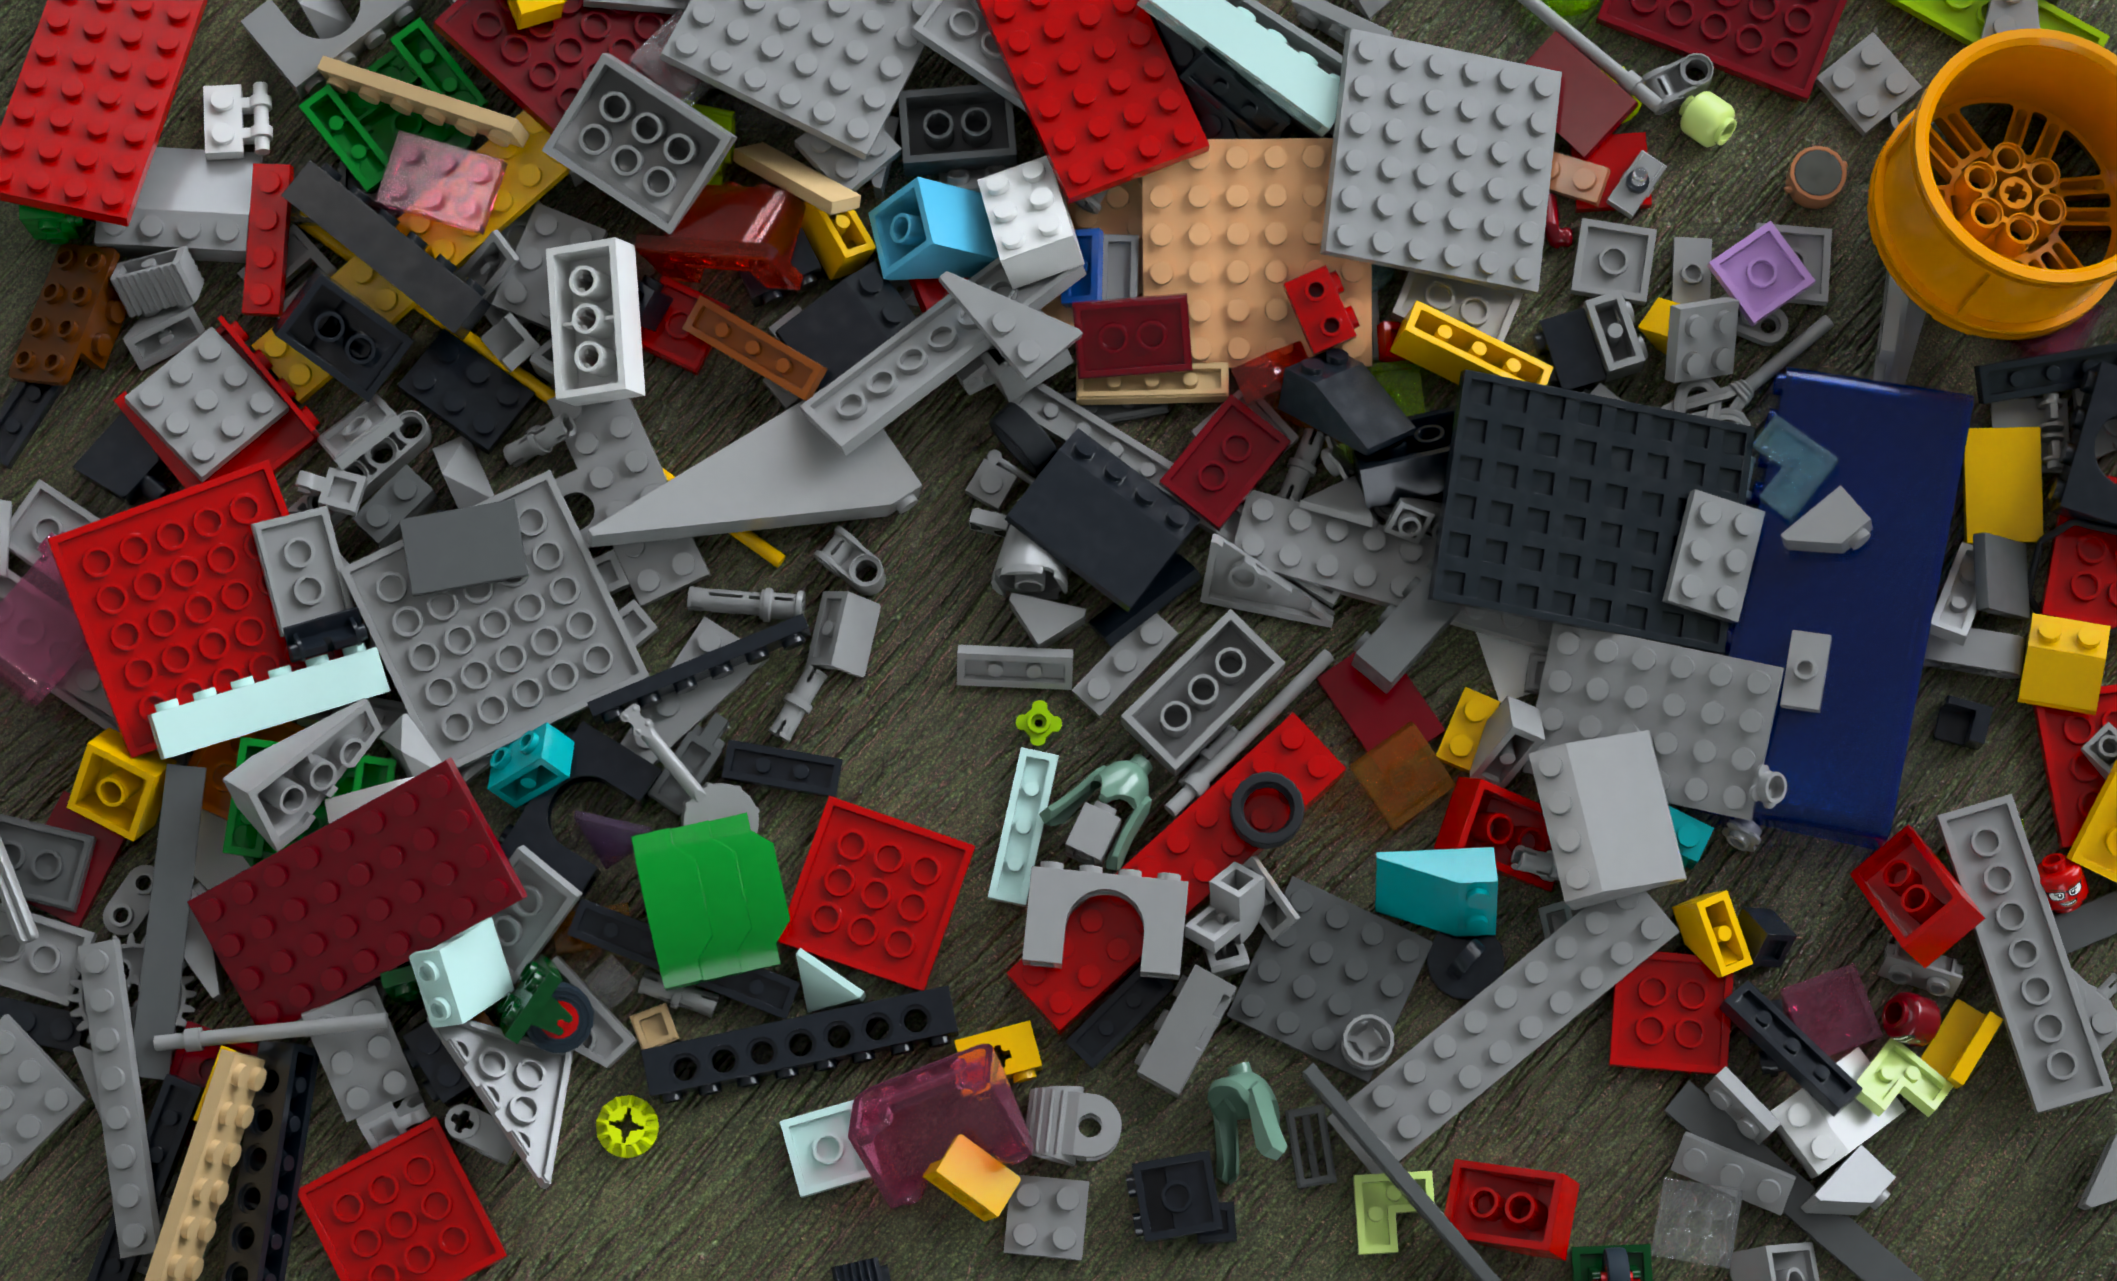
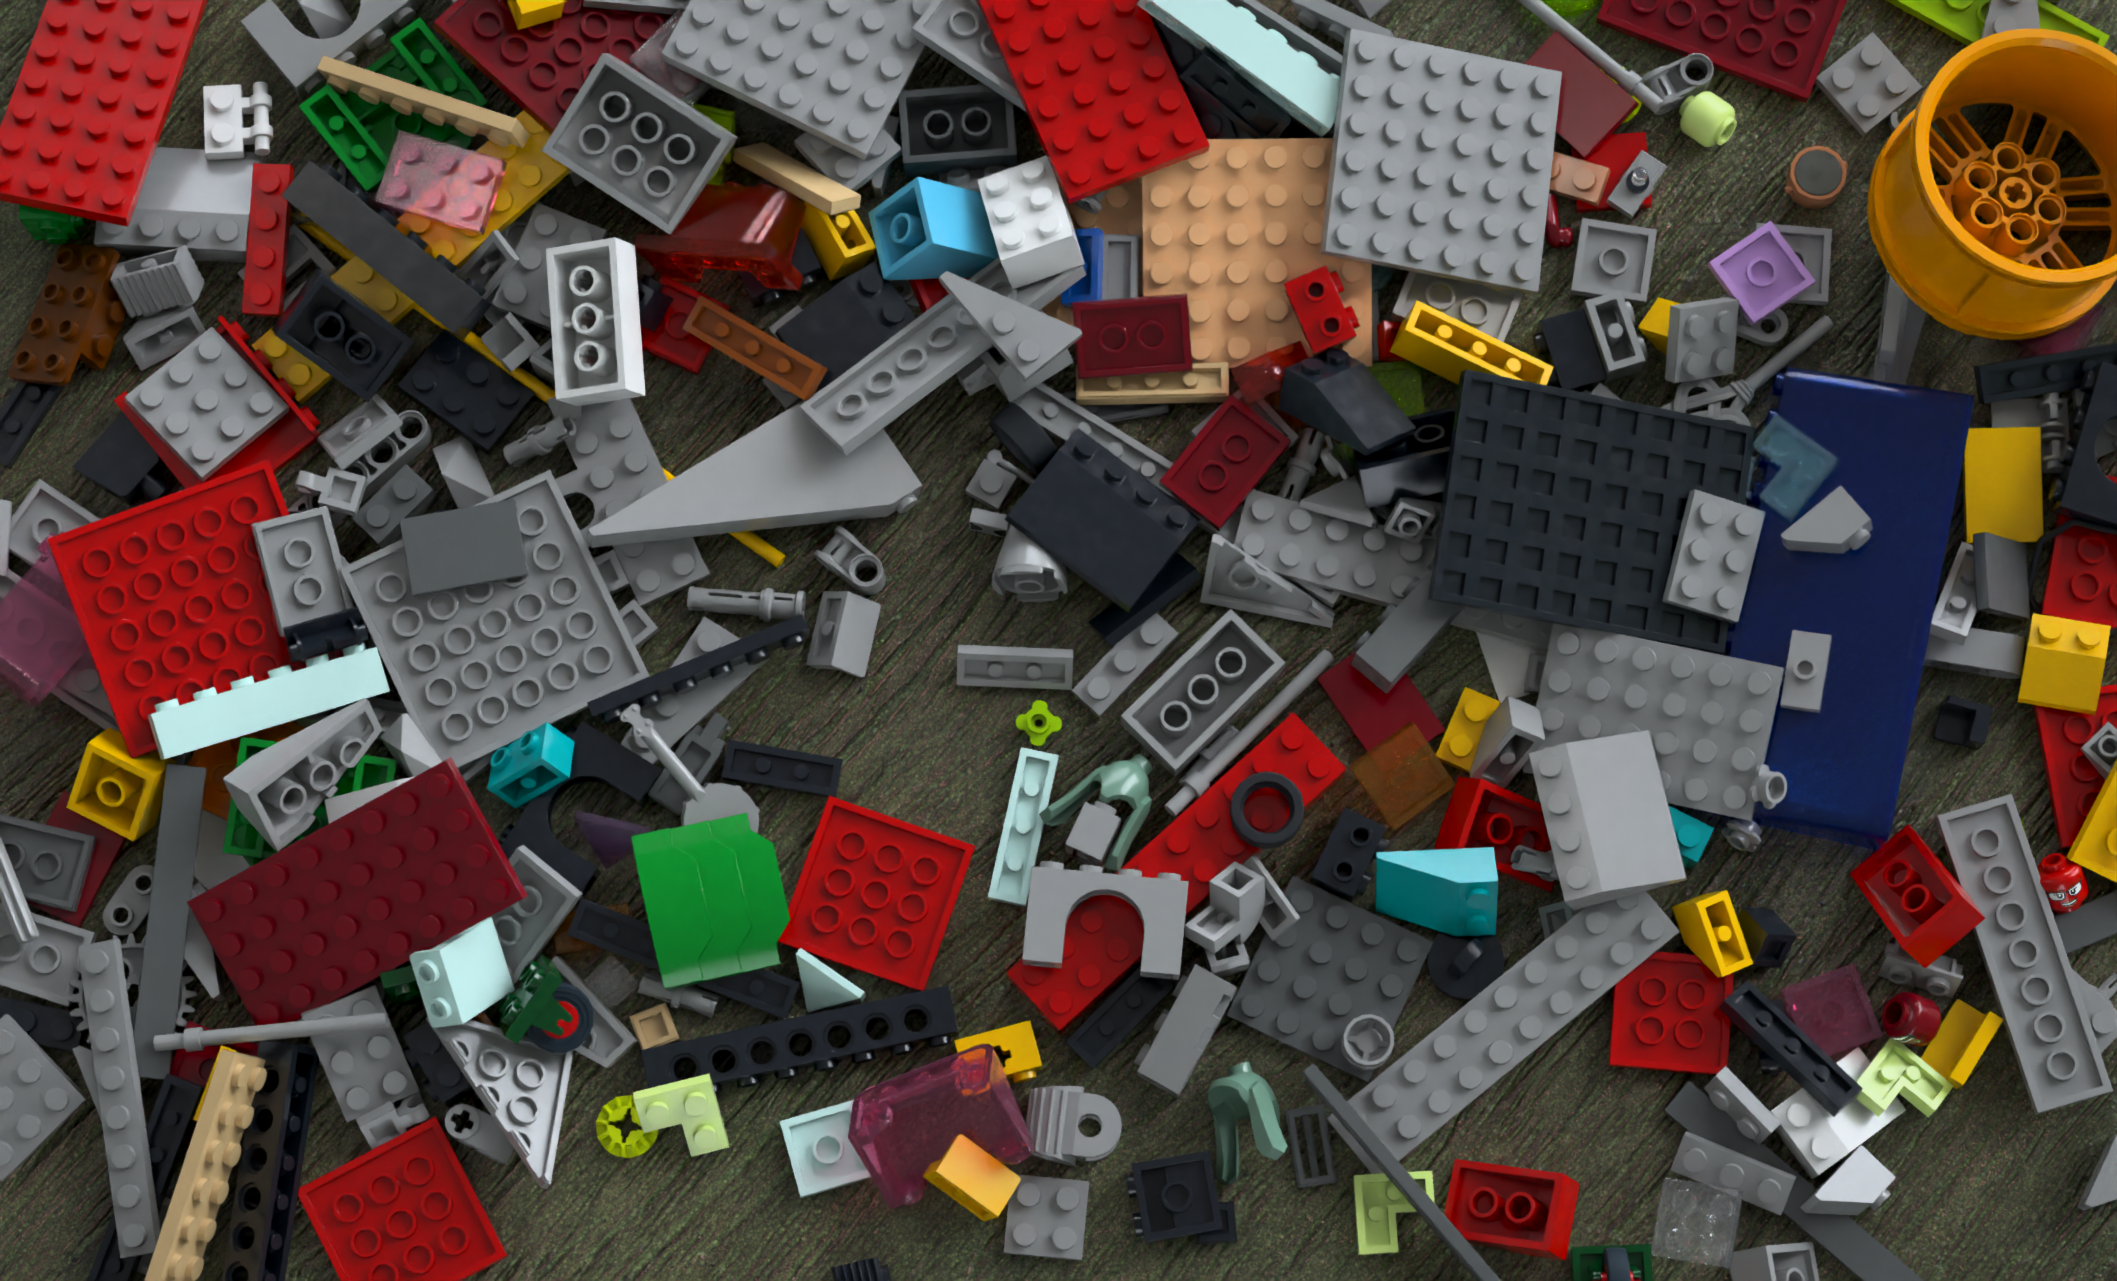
(685, 1103): none -> yellowish green plate
(797, 703): light grey pin -> none
(1044, 619): light grey slope -> none
(1348, 855): none -> black brick
(1689, 269): light grey plate -> none

